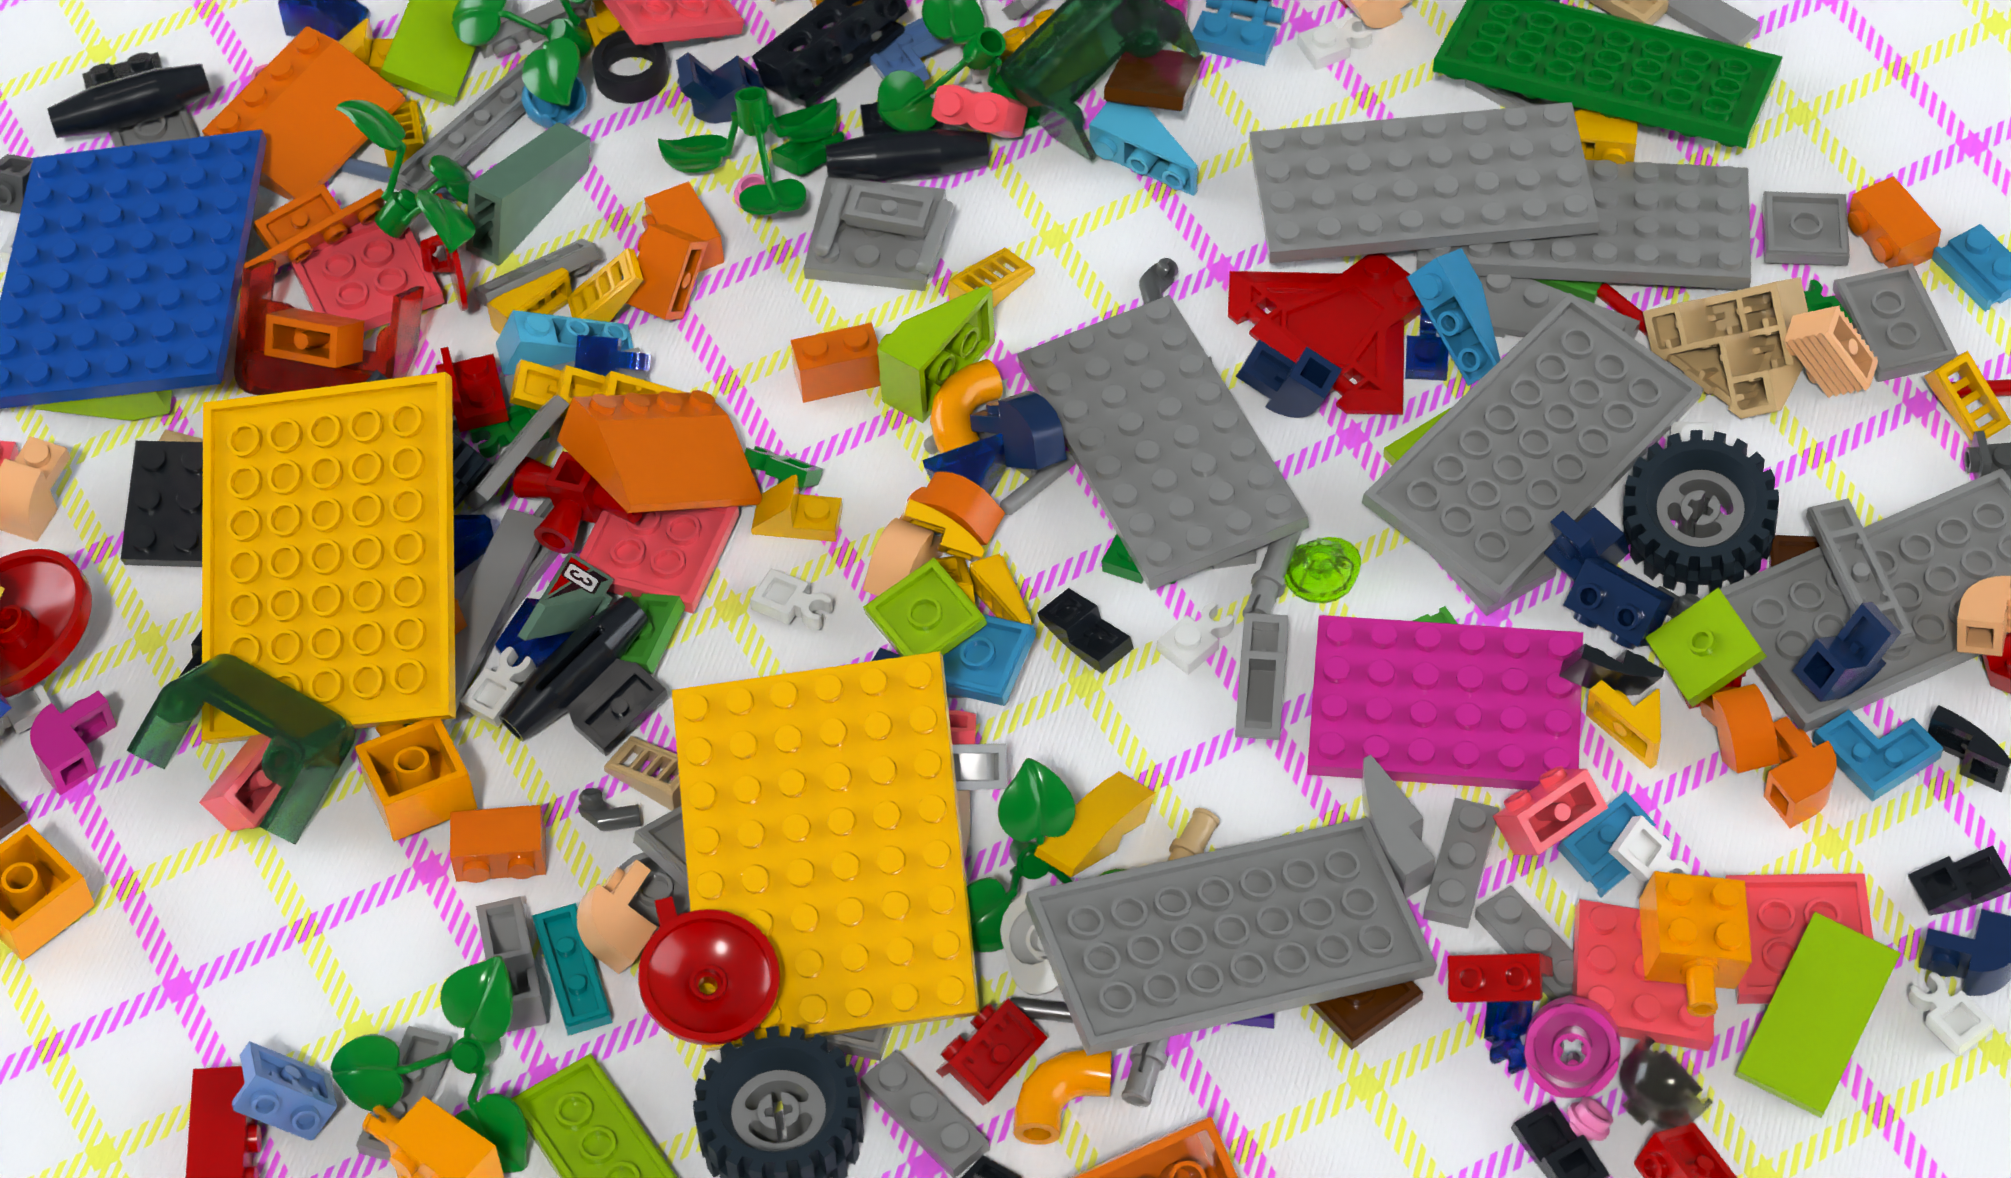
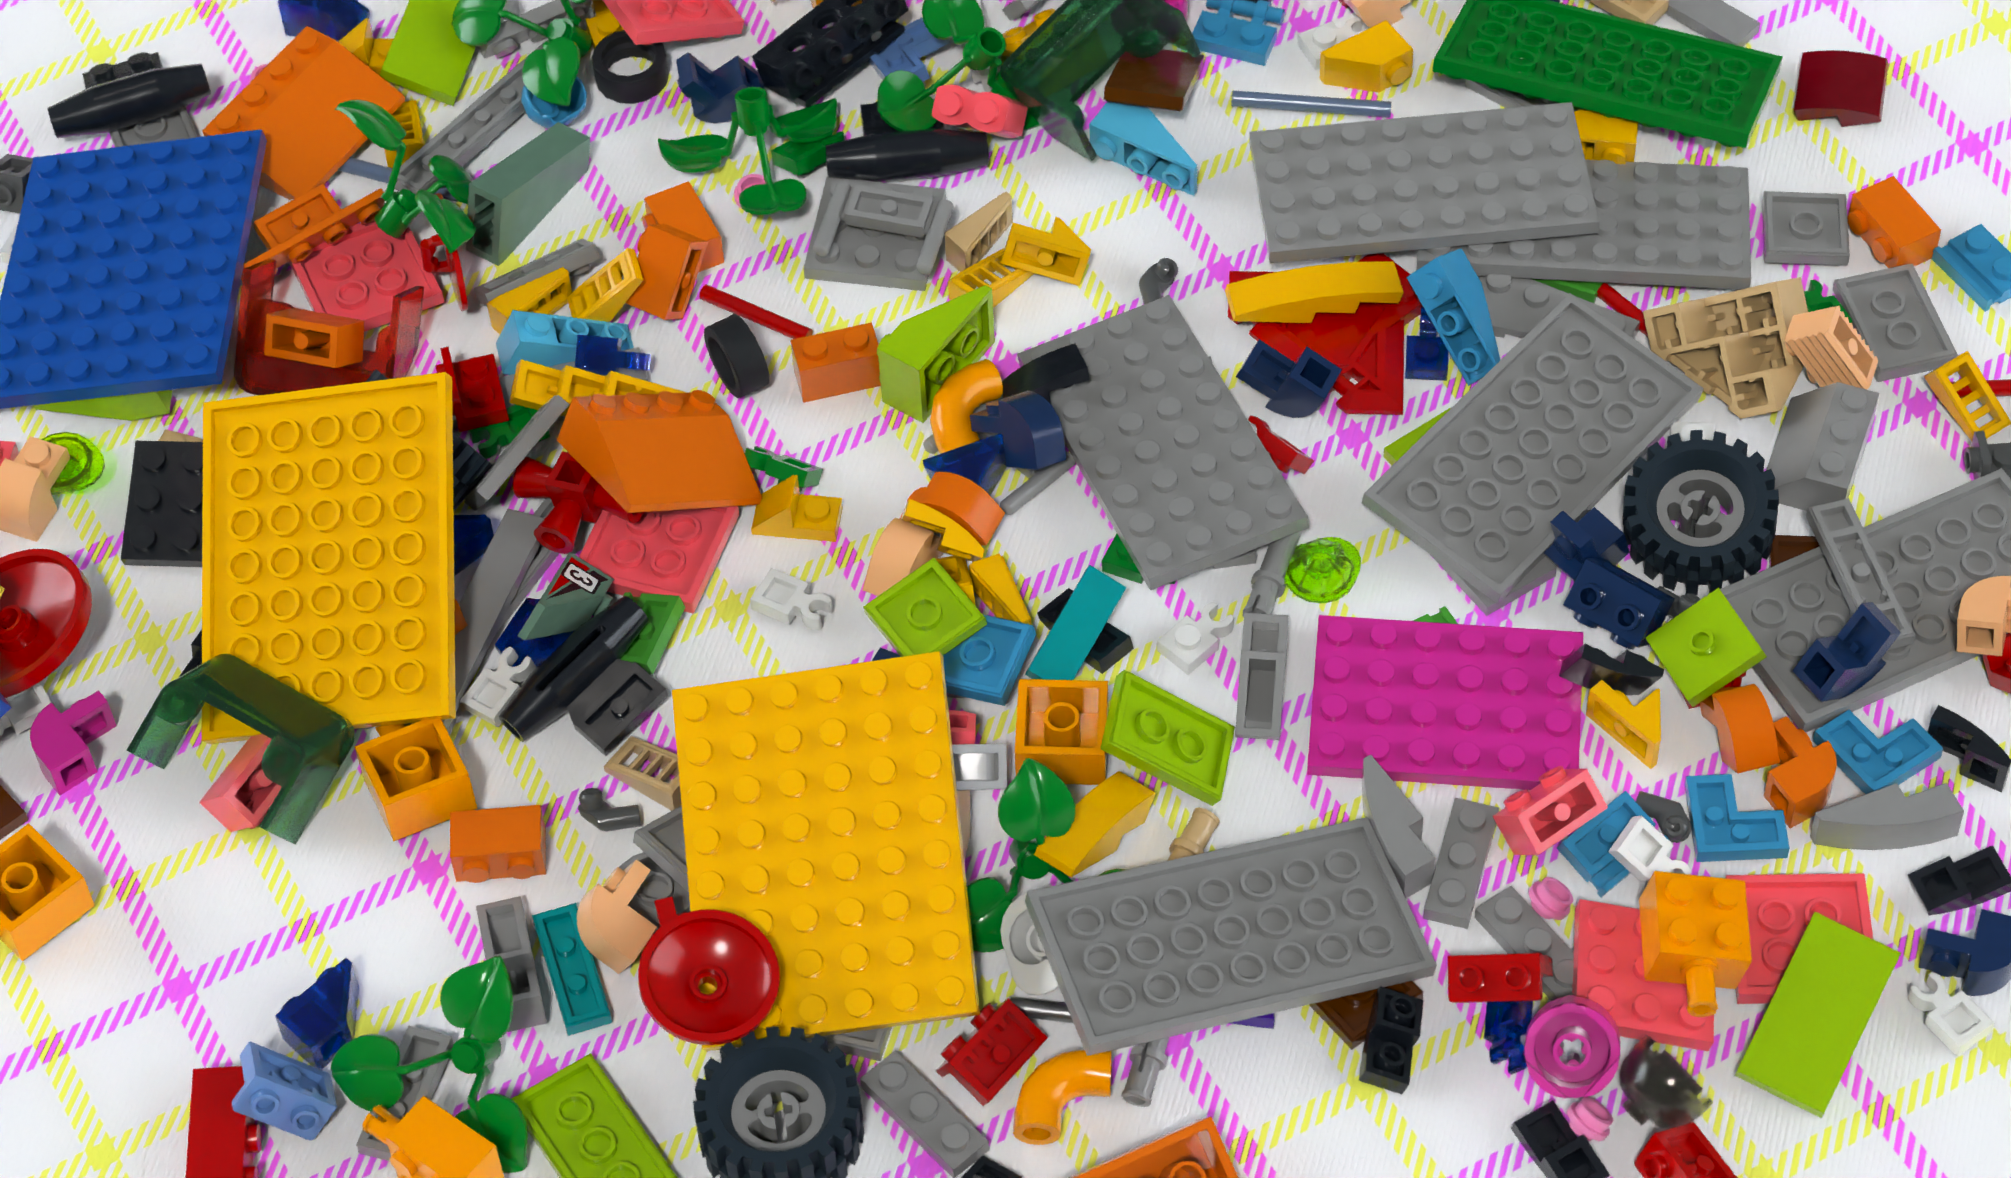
(83, 467): none -> clear neon green piece
(322, 1016): none -> clear blue slope
(736, 356): none -> black tyre
(754, 313): none -> red bar
(977, 233): none -> tan slope
(1048, 372): none -> black slope
(1051, 254): none -> yellow slope
(1063, 727): none -> light orange brick
(1076, 627): none -> teal tile
(1167, 737): none -> lime tile
(1280, 450): none -> red plate
(1303, 291): none -> yellow slope
(1311, 103): none -> sand blue bar
(1368, 60): none -> yellow slope
(1390, 1040): none -> black slope
(1550, 898): none -> bright pink plate
(1668, 815): none -> dark grey arm
(1725, 833): none -> dark azure plate
(1822, 444): none -> light grey slope
(1841, 86): none -> dark red slope
(1889, 820): none -> light grey slope

